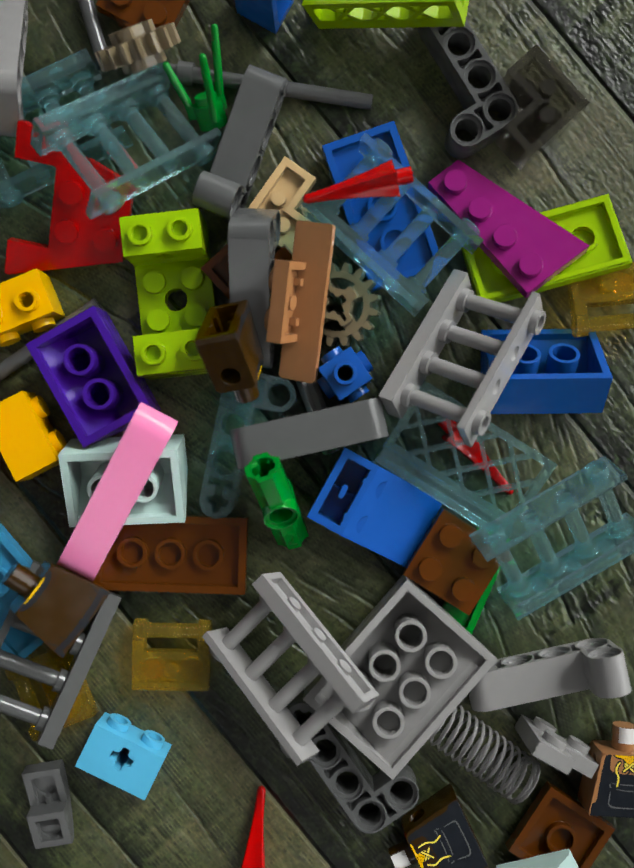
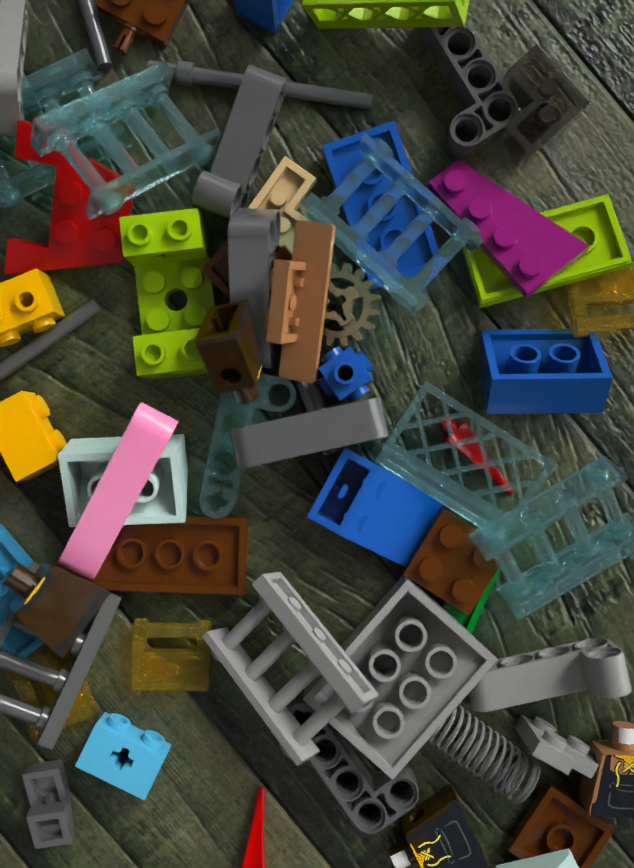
(91, 375): dark purple slope -> none
(137, 47): dark tan gear -> none
(211, 104): green plant -> none
(276, 500): green piece -> none
(377, 182): red piece -> none
(441, 328): light grey fence -> none

